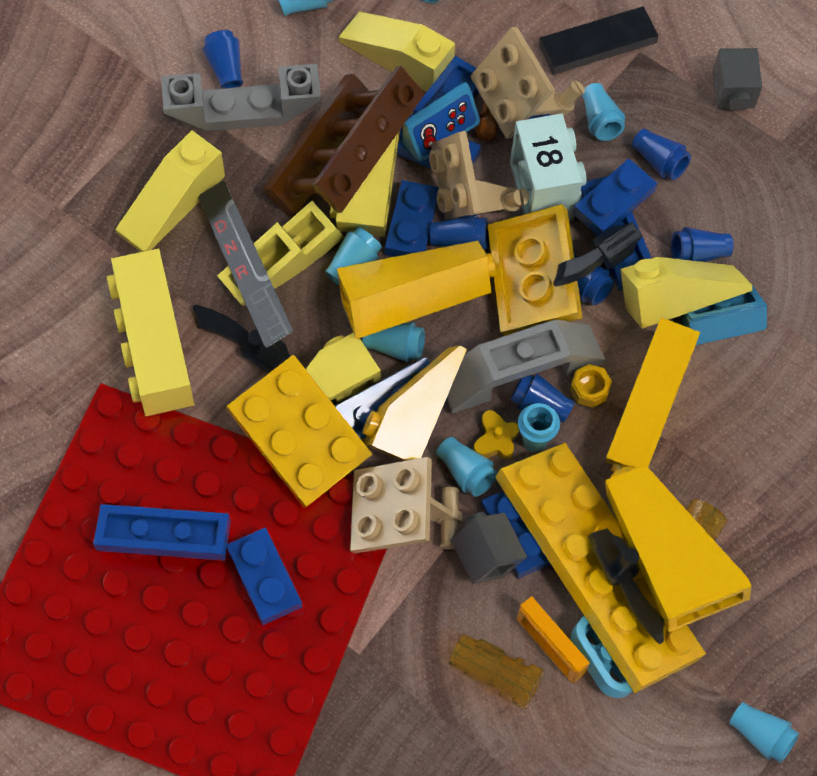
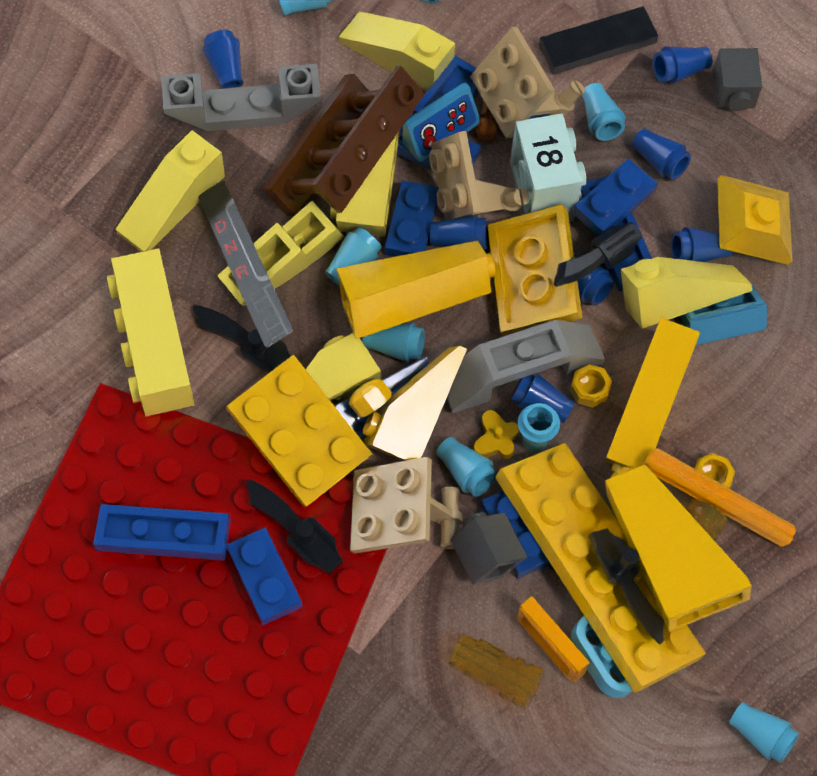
(306, 537): none -> black piece
(369, 397): none -> yellow tile
(680, 62): none -> blue cone
(717, 468): none -> yellow tile
(724, 499): none -> light orange axle
(754, 220): none -> yellow slope

